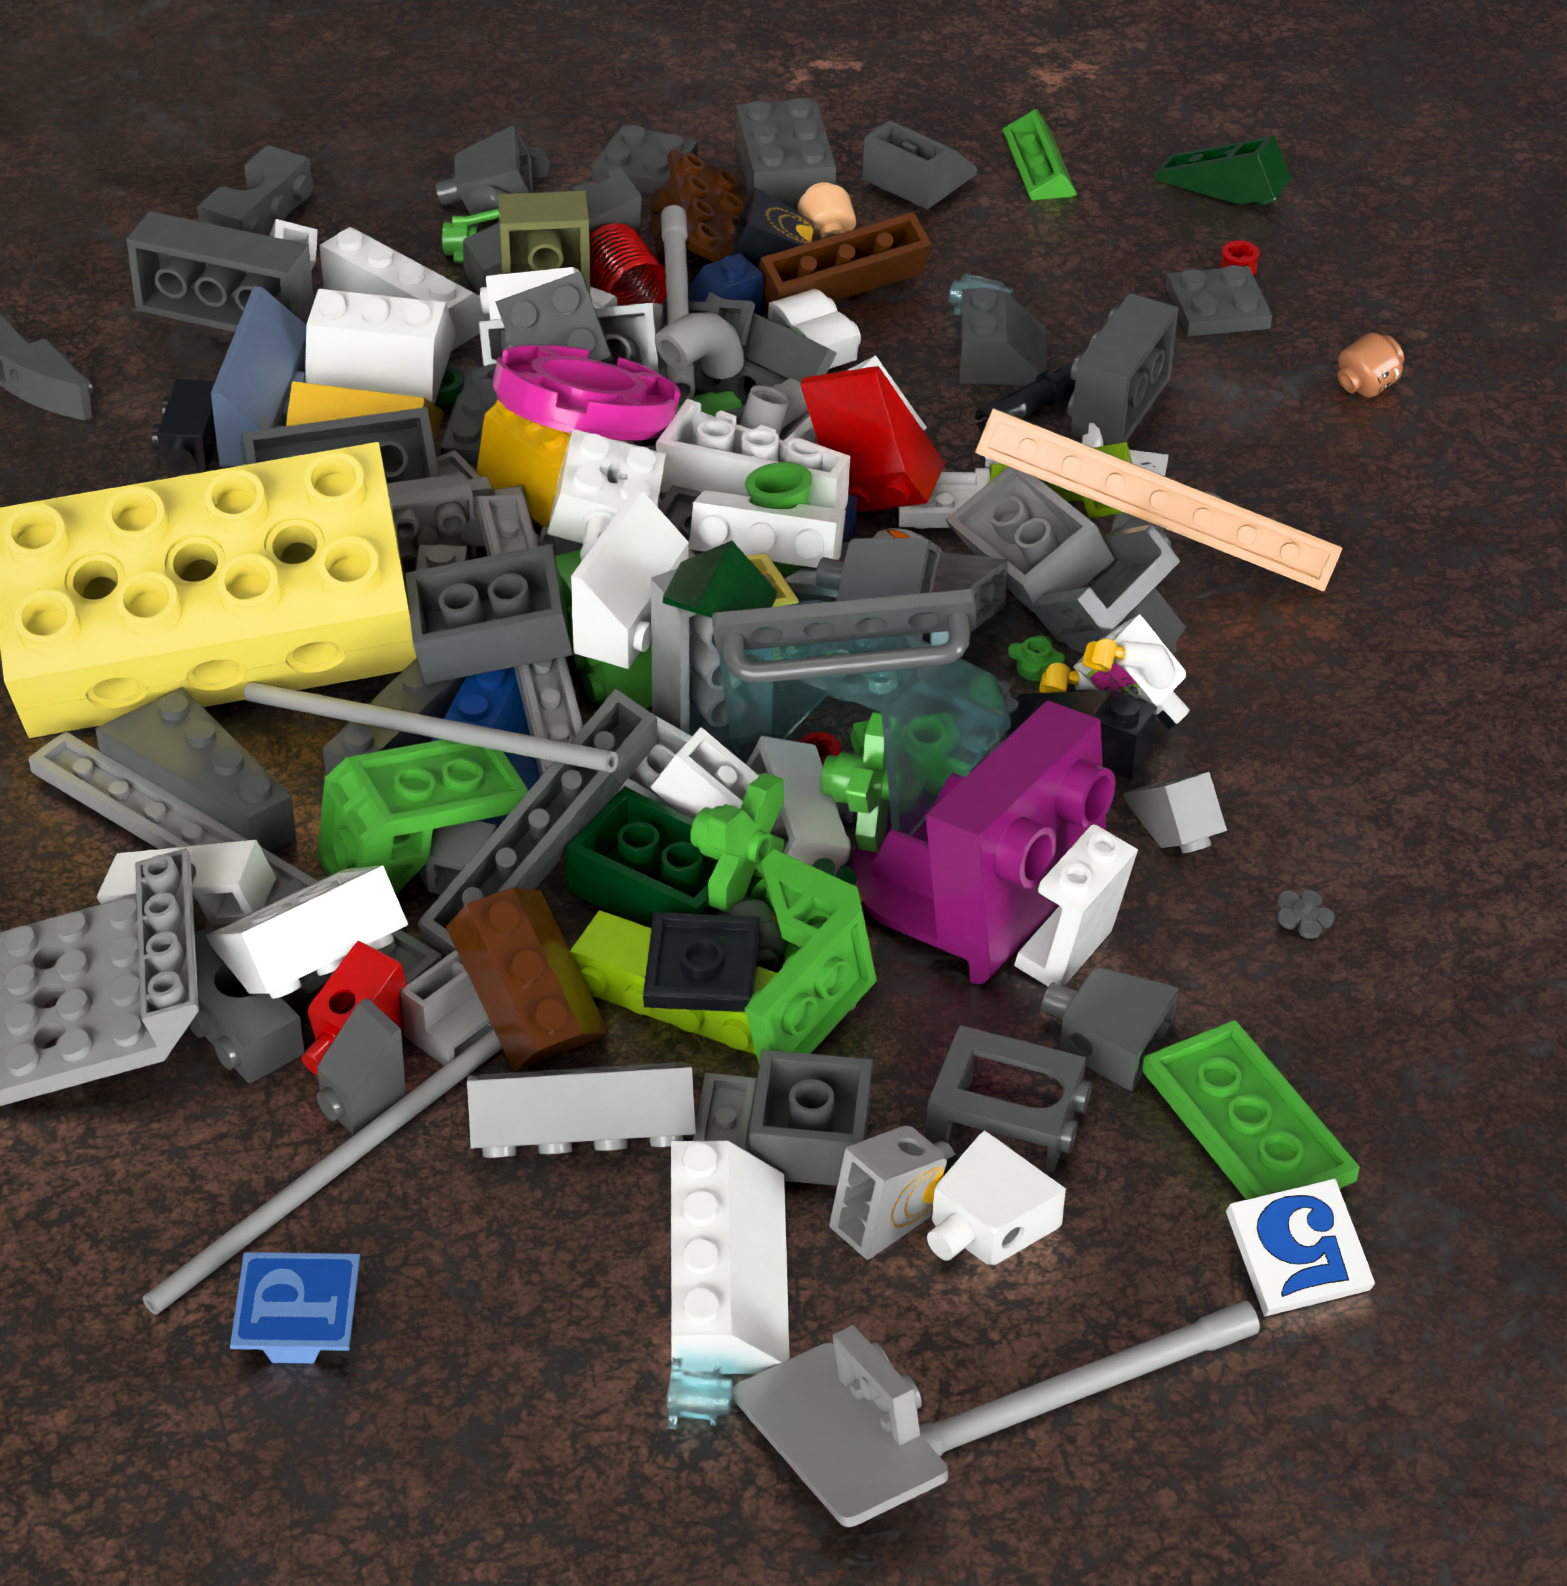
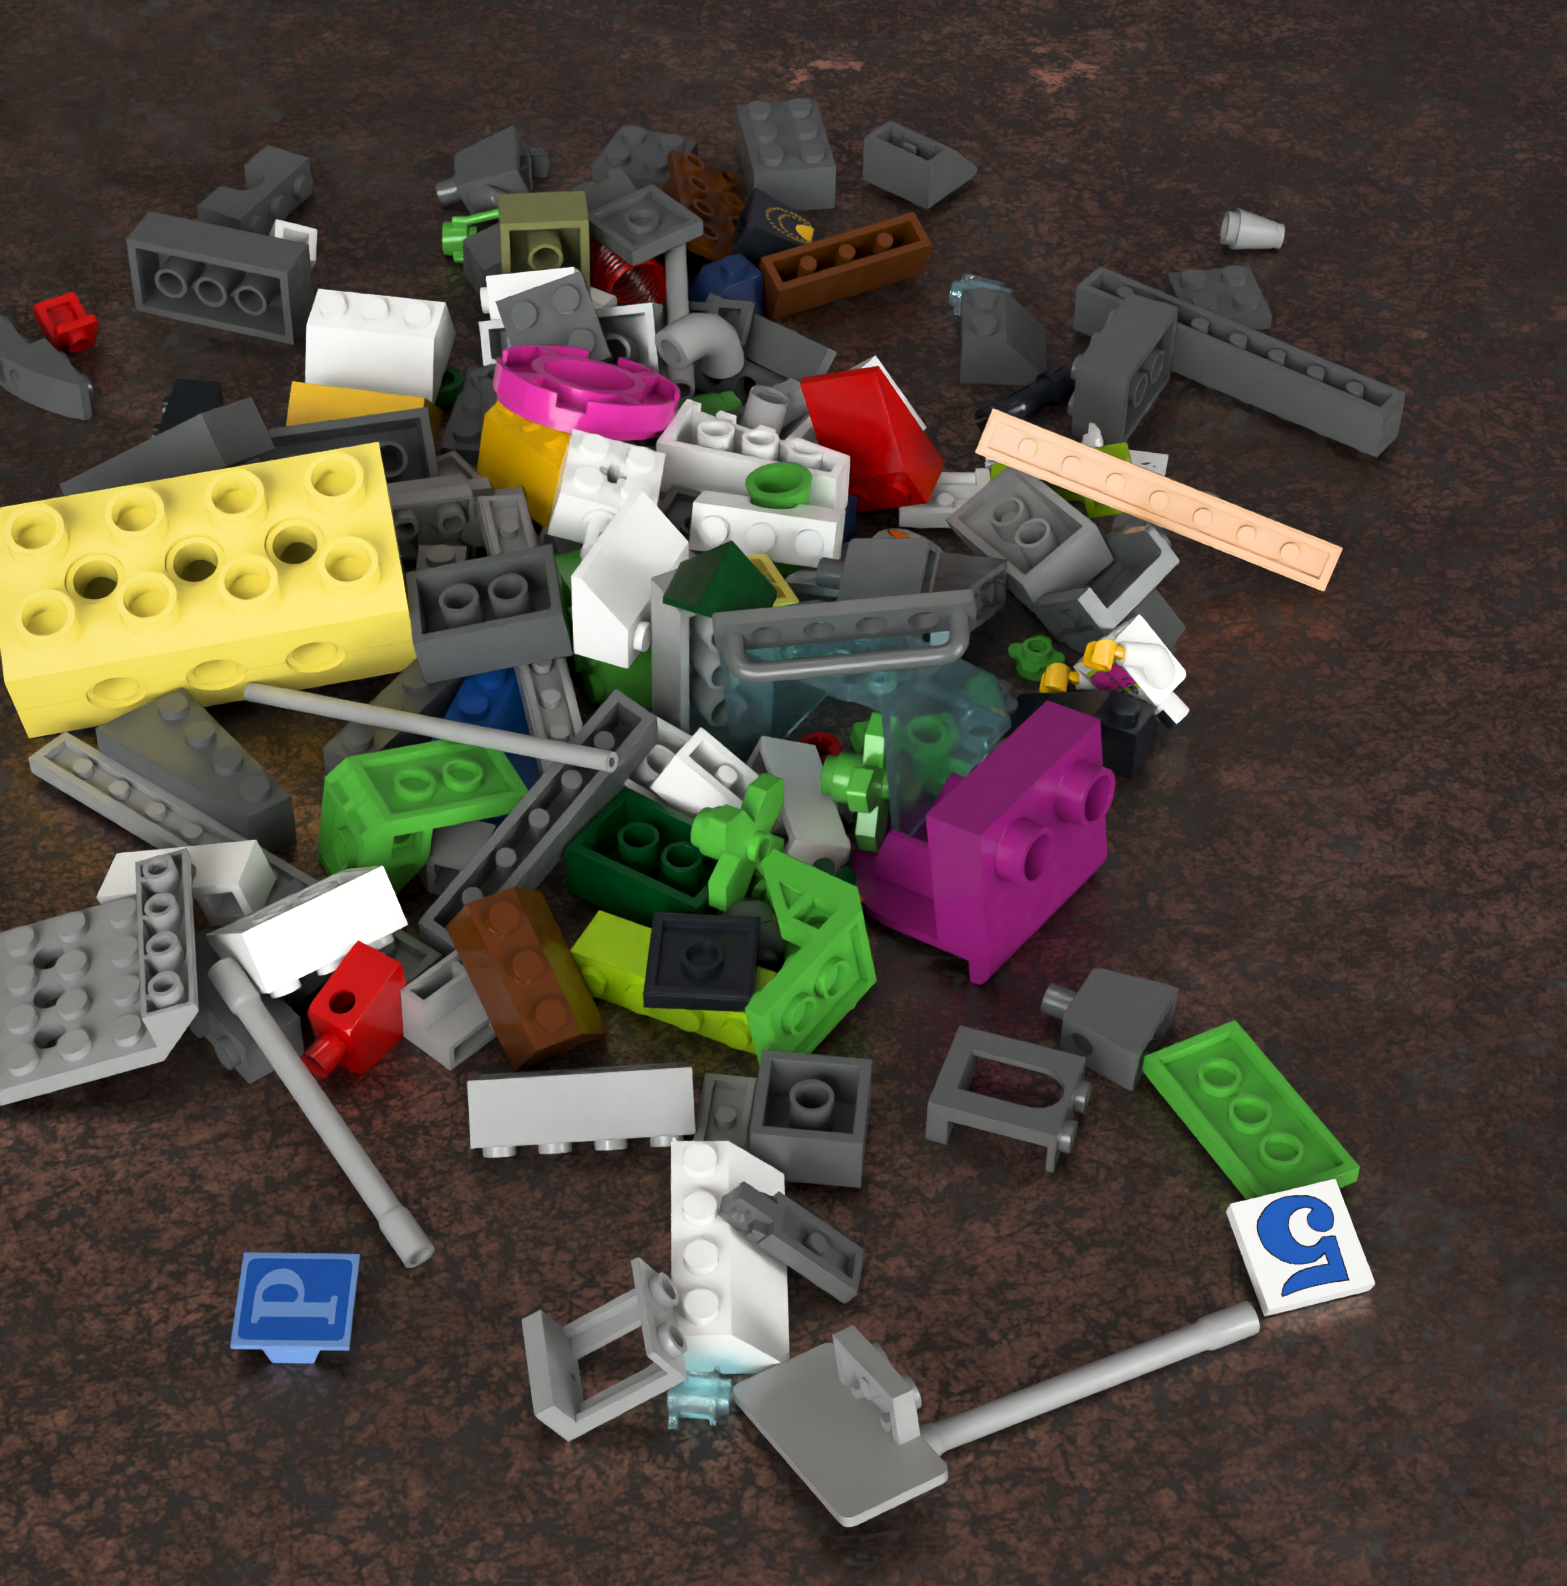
(66, 323): none -> red bracket
(207, 442): none -> dark grey brick
(257, 373): sand blue slope -> none
(320, 1174): light grey piece -> none
(362, 1069): dark grey slope -> none
(369, 267): white slope -> none
(393, 1218): none -> light grey piece
(555, 1352): none -> light grey panel
(643, 225): none -> dark grey plate
(796, 1239): none -> dark grey hinge
(818, 320): white brick -> none
(828, 209): light nougat head -> none
(887, 1188): light grey torso -> none
(993, 1204): white torso -> none
(1038, 158): bright green slope -> none
(1089, 892): white panel -> none
(1179, 811): slope -> none
(1231, 172): dark green slope -> none
(1240, 254): red bush -> none
(1250, 231): none -> light grey cone
(1258, 368): none -> dark grey brick
(1304, 912): dark grey plant -> none
(1370, 364): nougat head -> none

